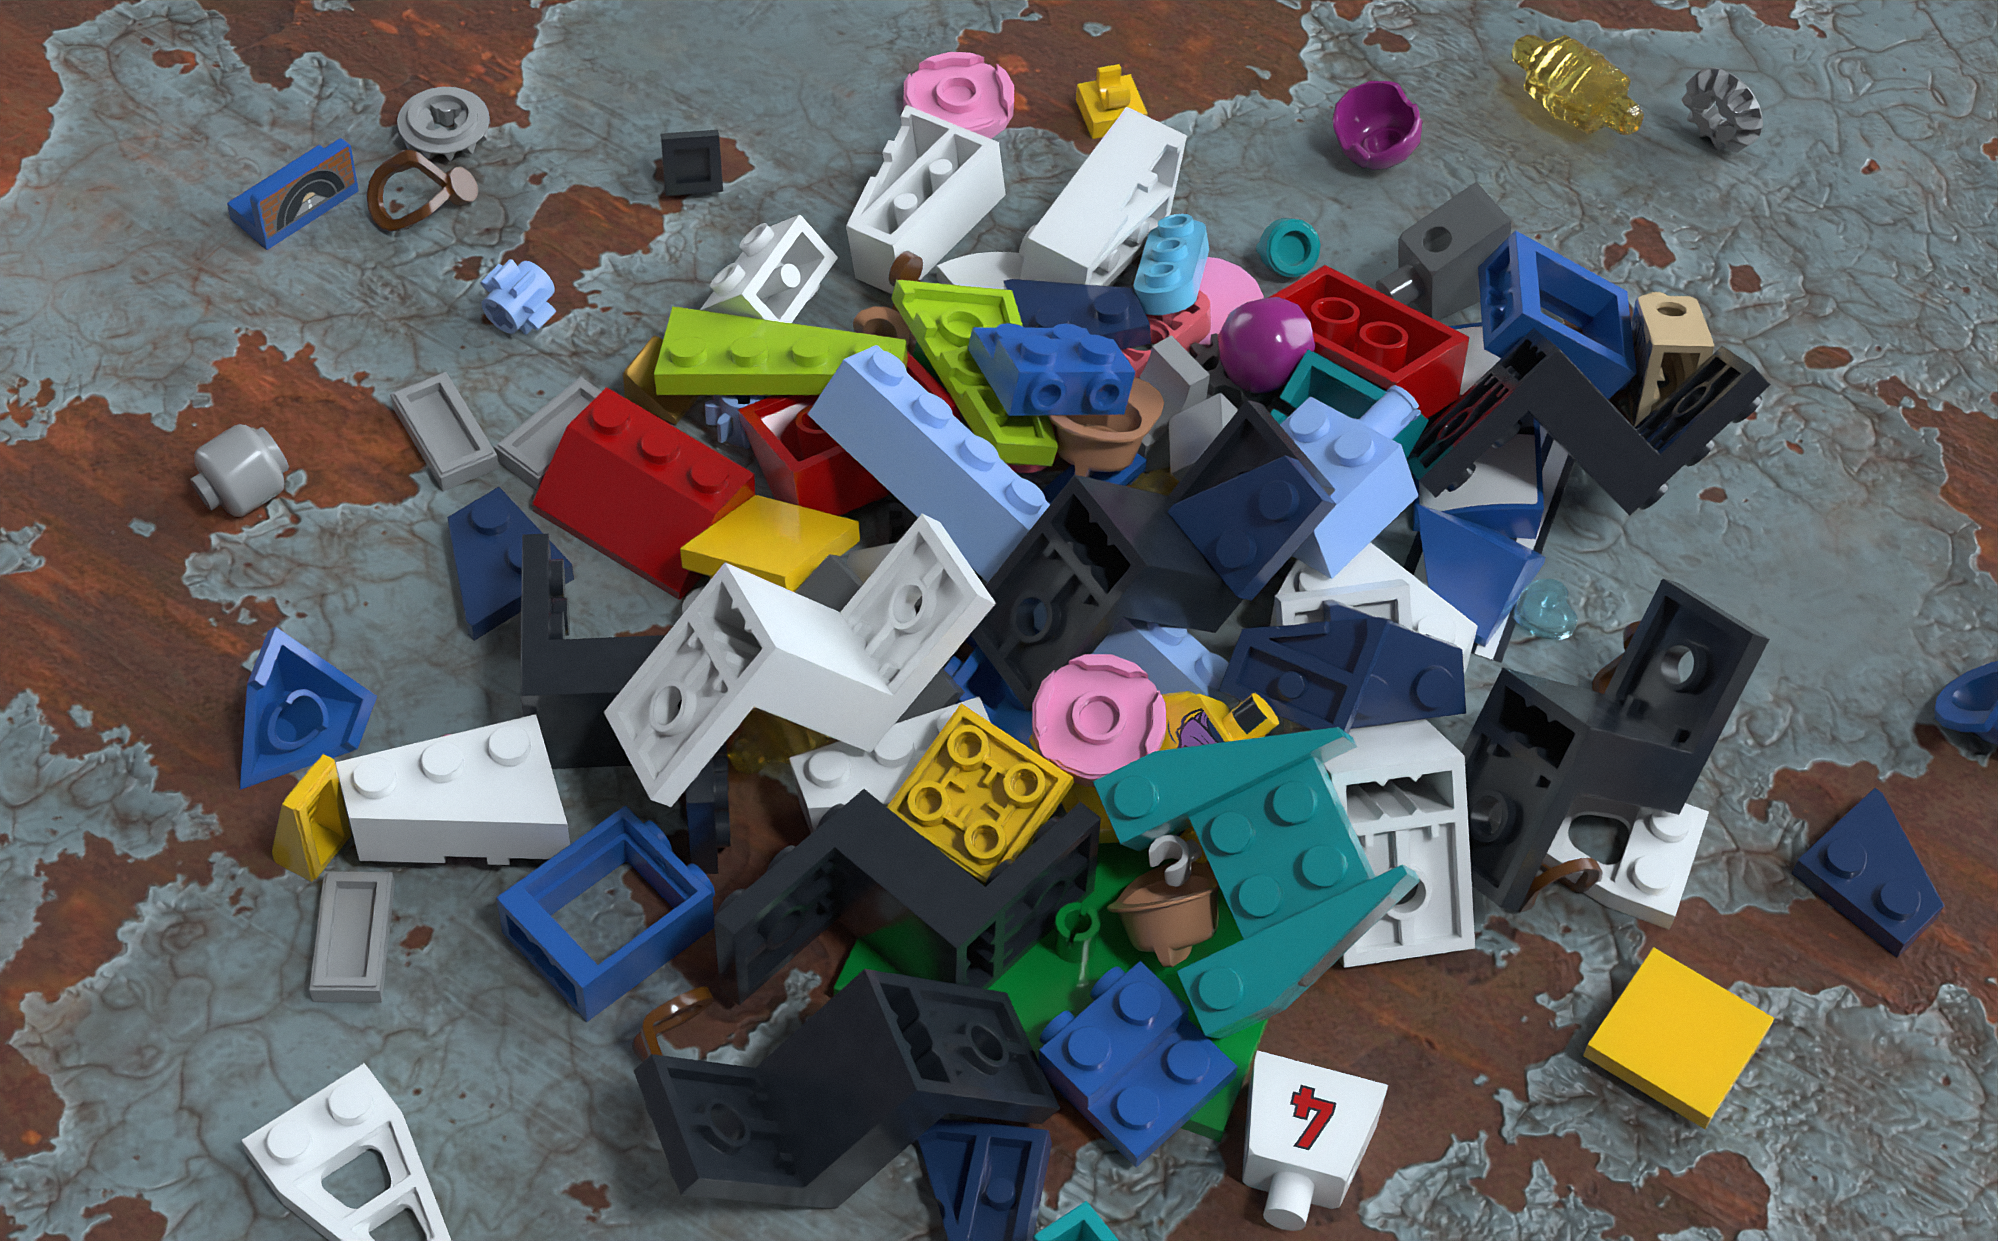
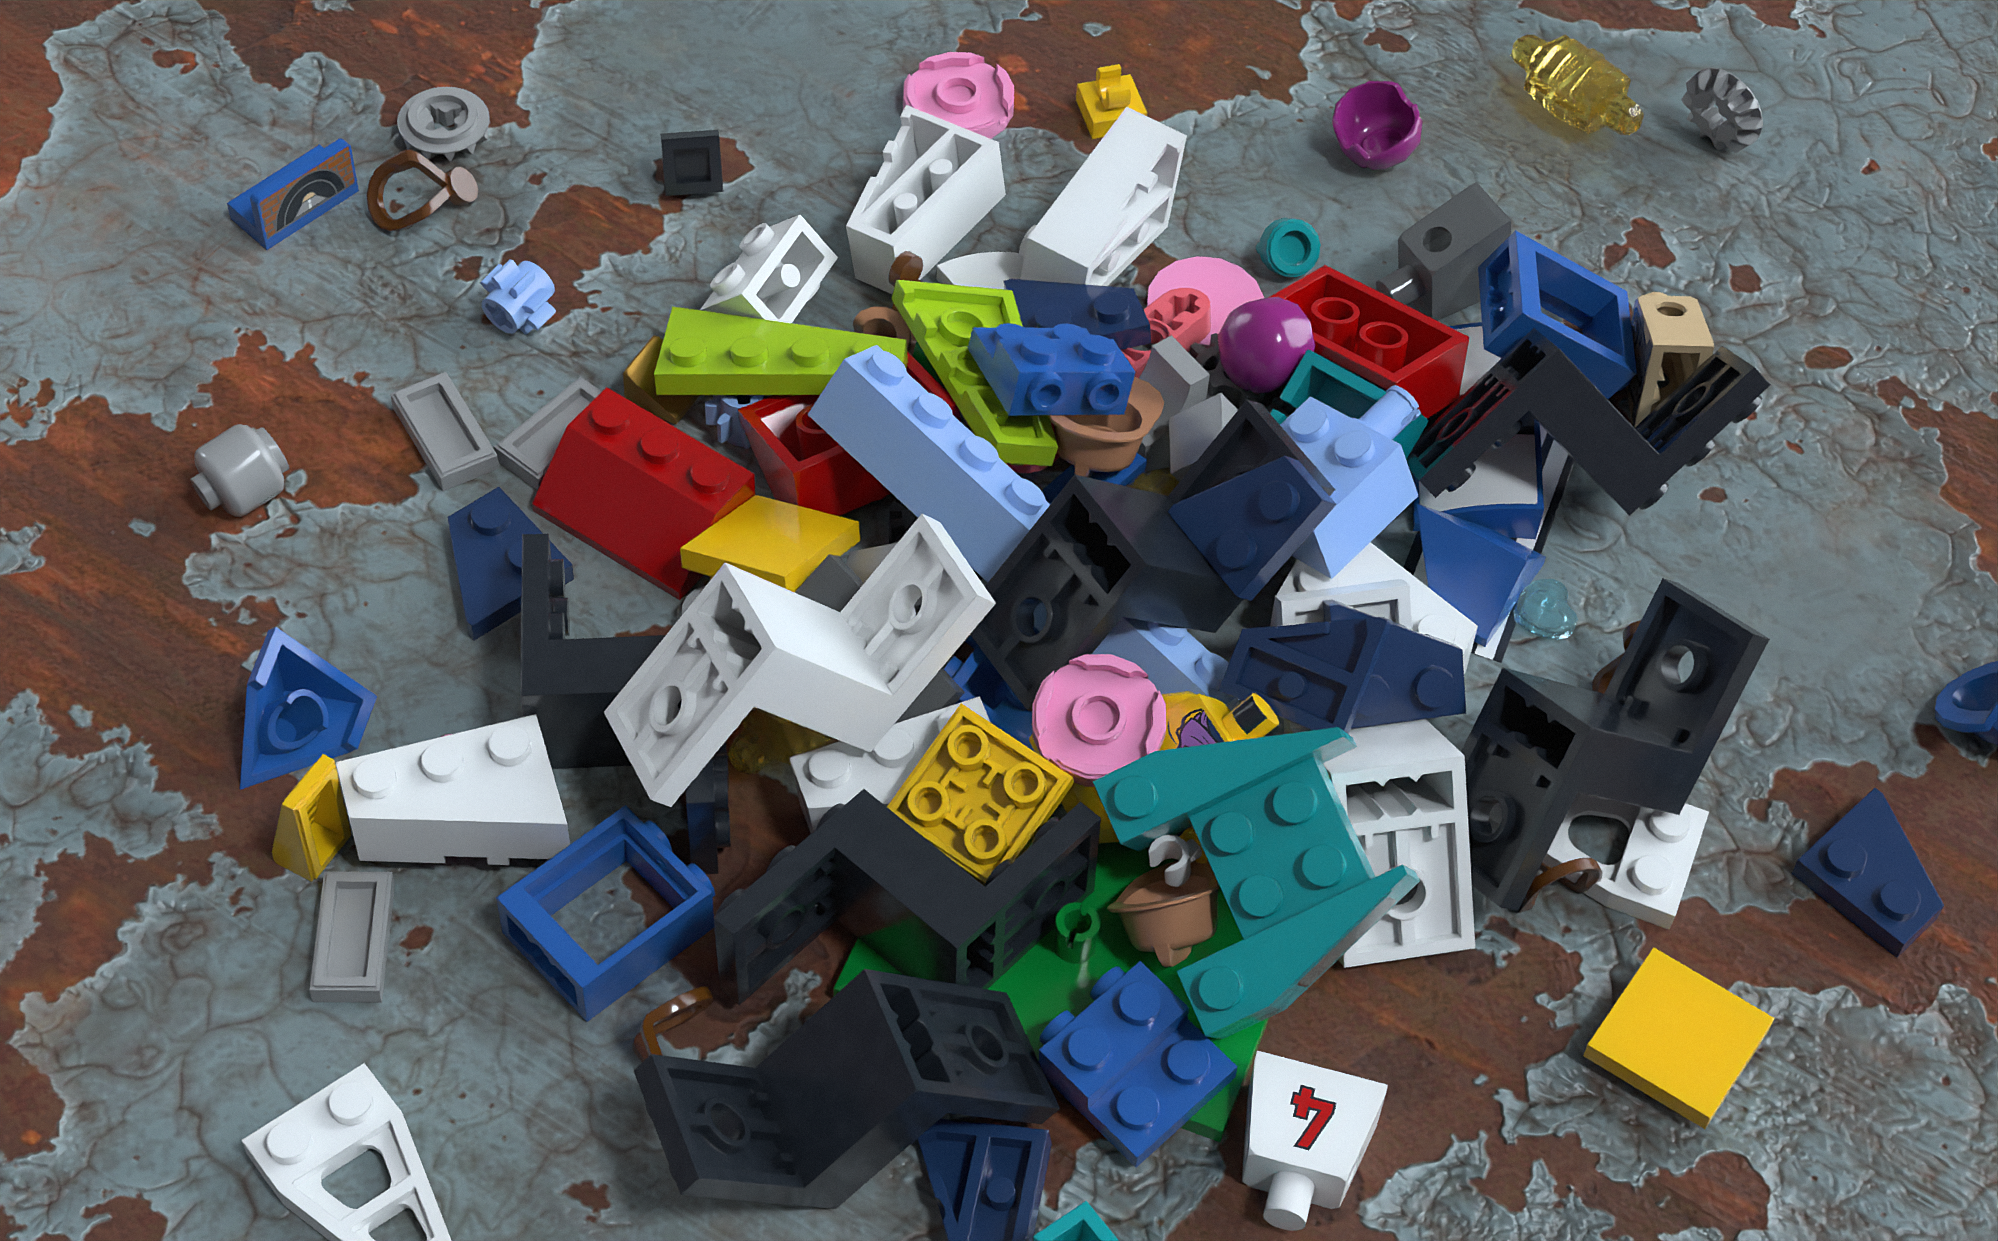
(1172, 265): medium azure plate -> none

